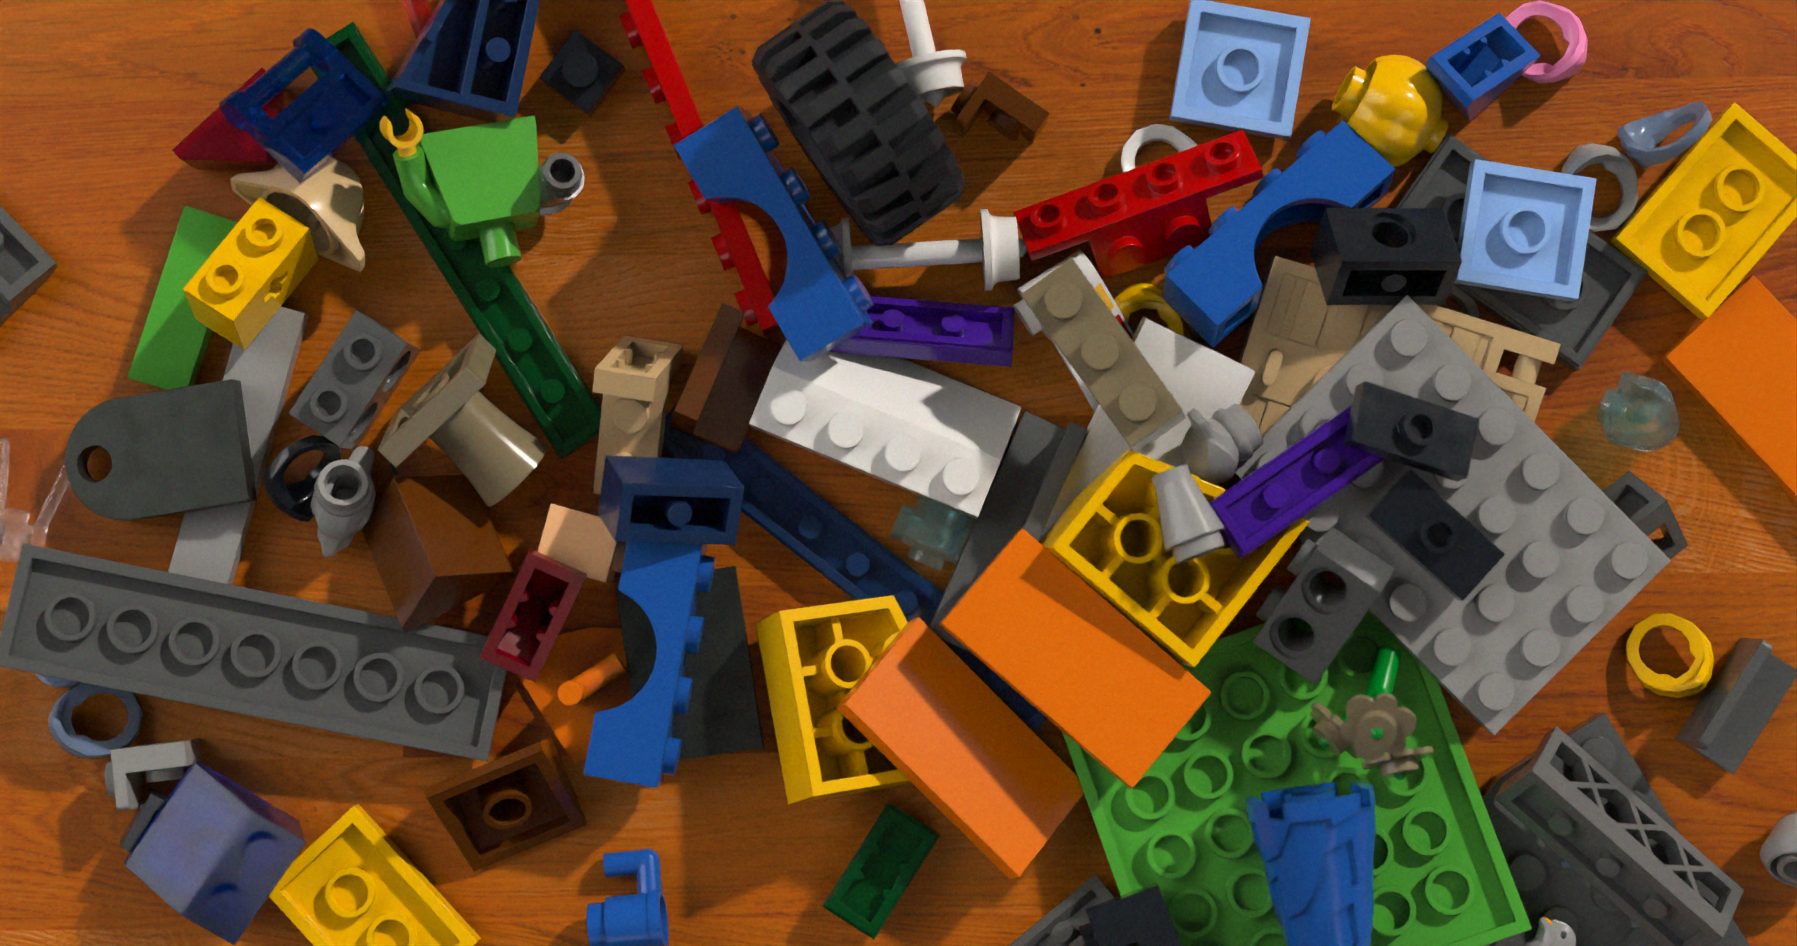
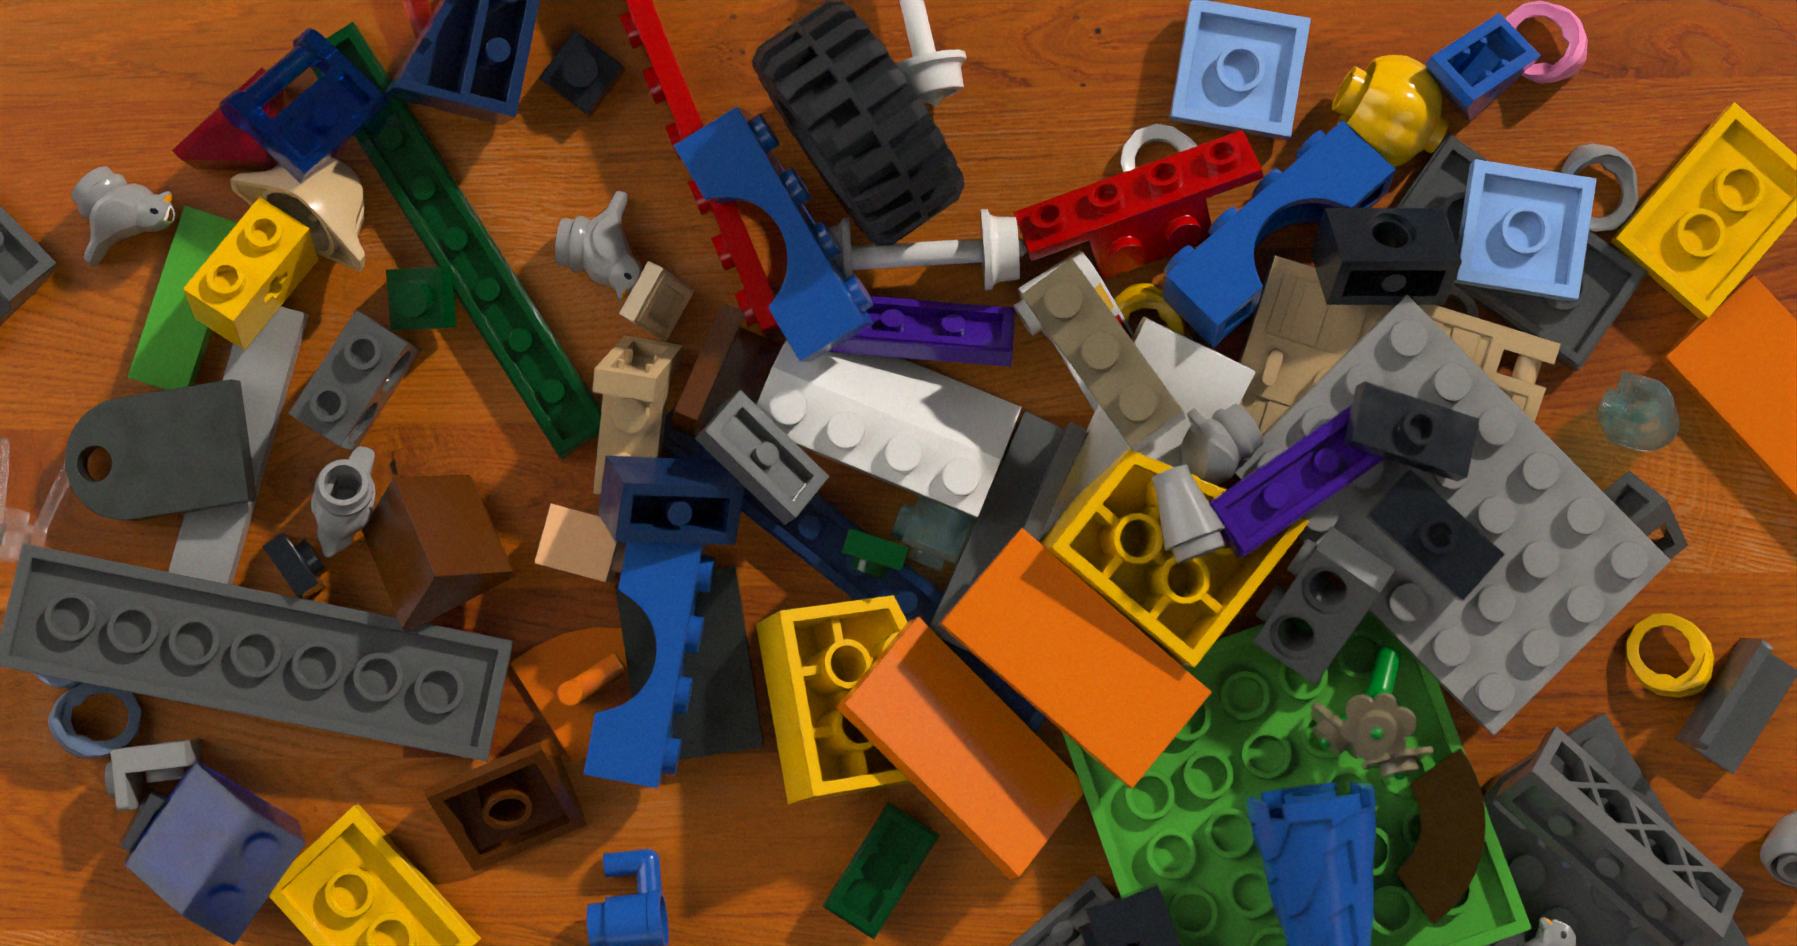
(118, 210): none -> light grey animal
(296, 497): black piece -> none
(297, 564): none -> black plate
(421, 298): none -> dark green plate
(465, 426): dark tan plant -> none
(483, 181): bright green torso -> none
(532, 615): dark red slope -> none
(600, 248): none -> light grey animal
(657, 301): none -> tan tile
(761, 456): none -> dark grey panel
(874, 554): none -> dark green plate
(1010, 110): reddish brown bracket -> none
(1447, 837): none -> dark brown tile
(1642, 135): sand blue piece -> none

